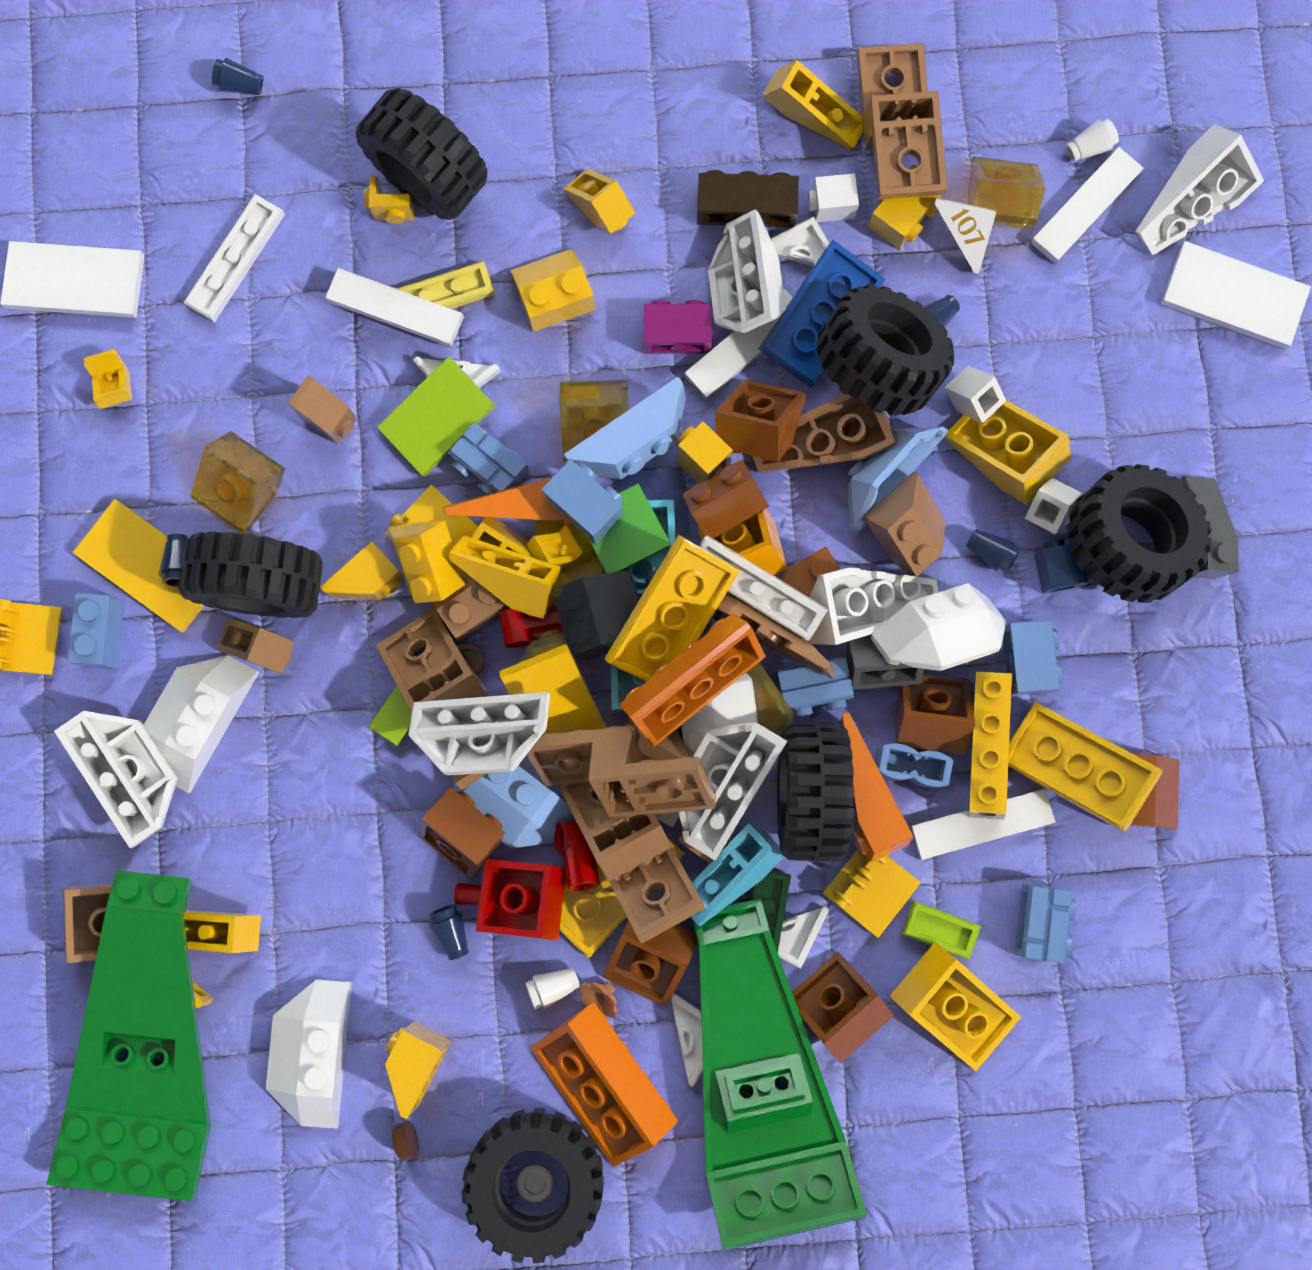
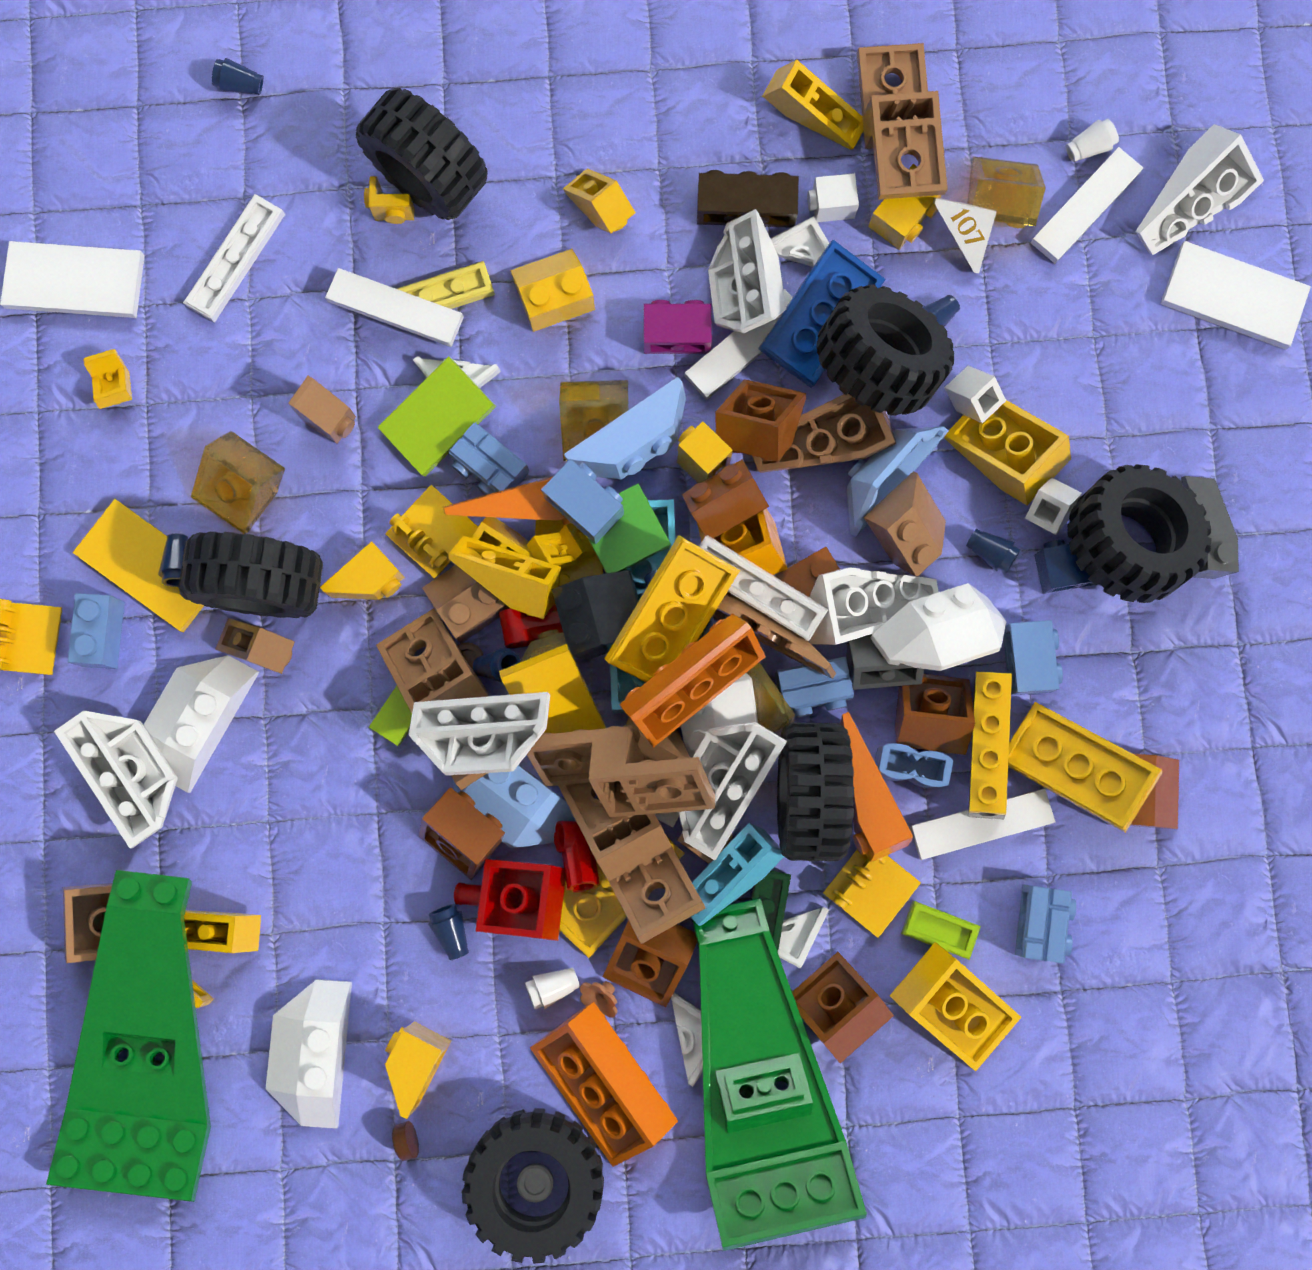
(424, 560): yellow slope -> none
(493, 662): none -> dark blue cone

